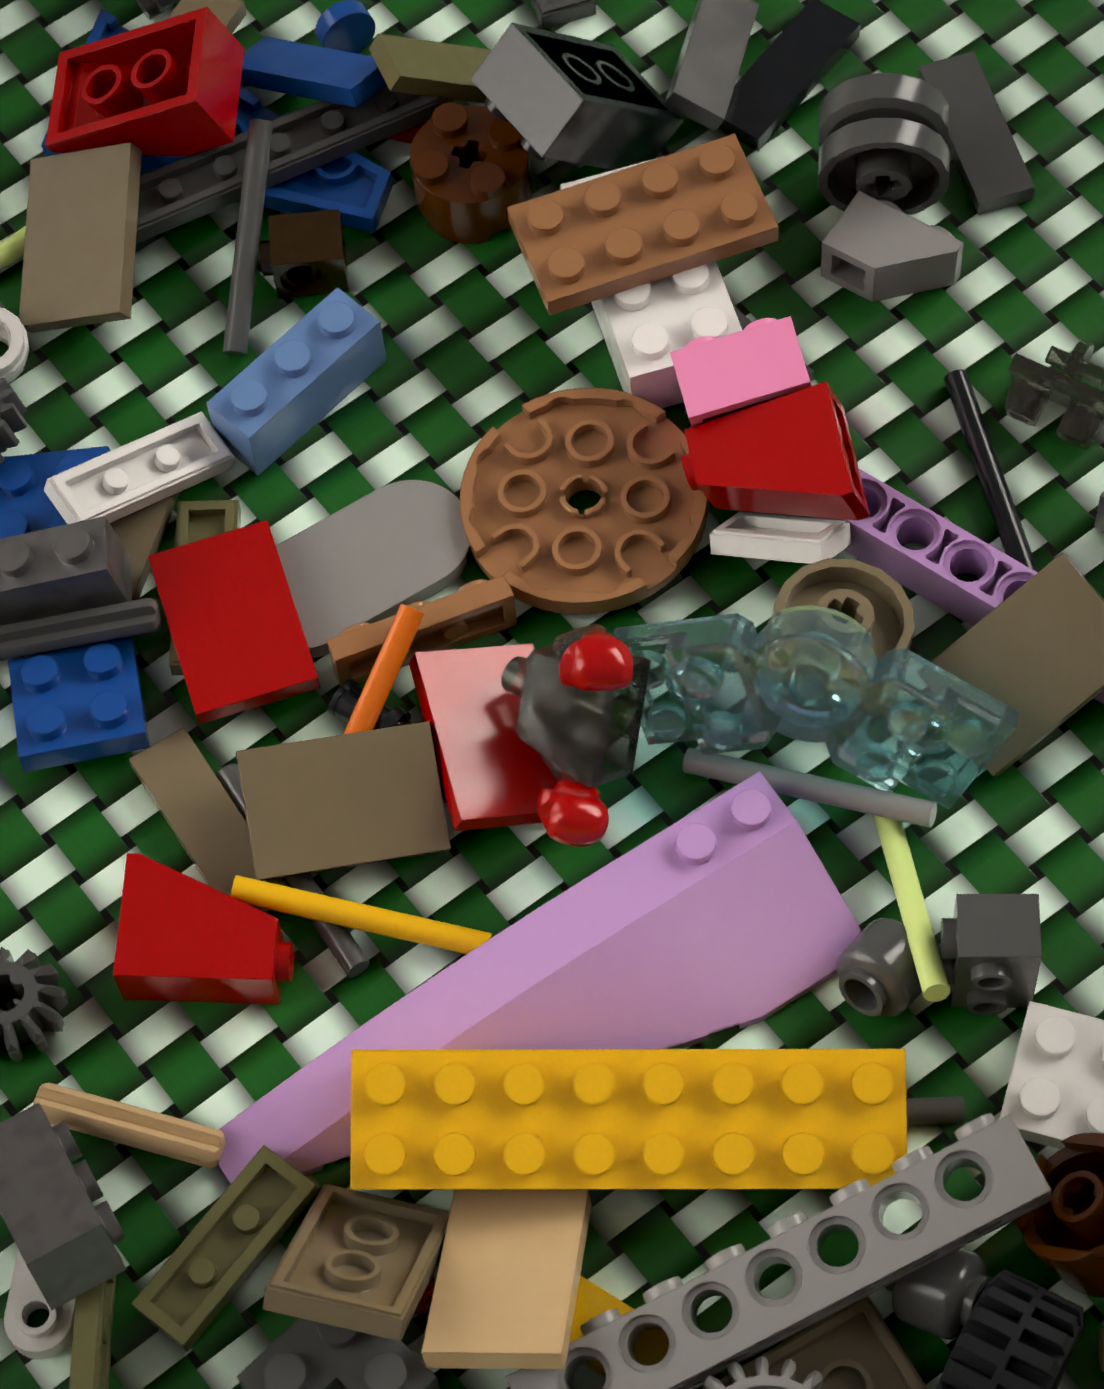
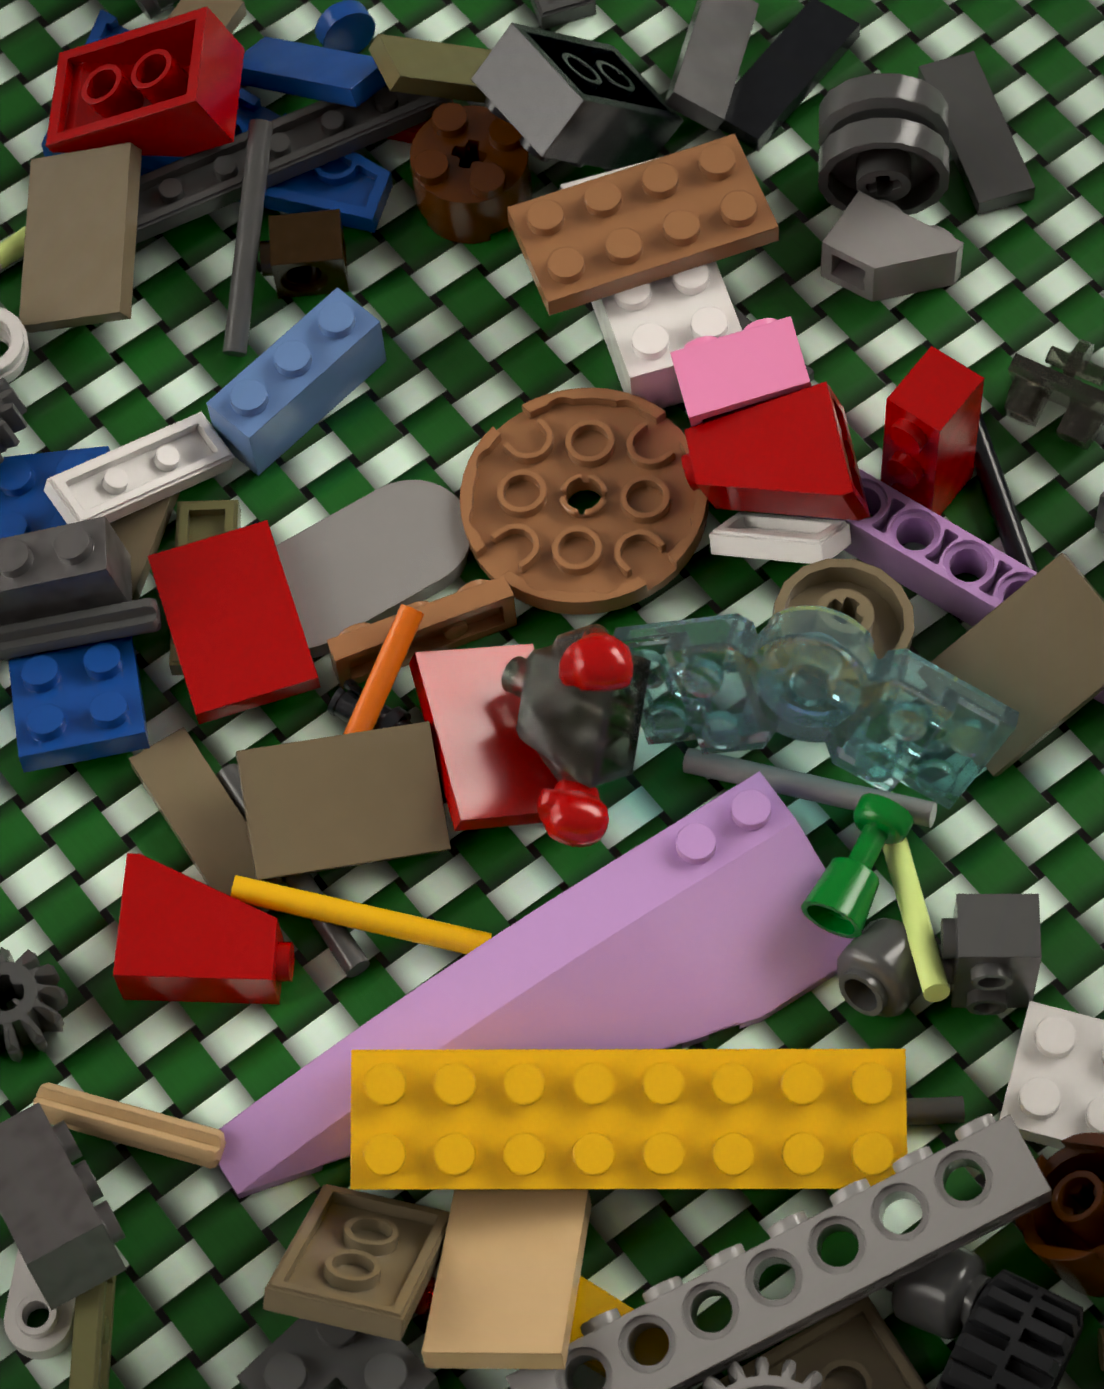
(225, 1248): olive plate -> none
(849, 885): none -> green piece
(932, 430): none -> red brick

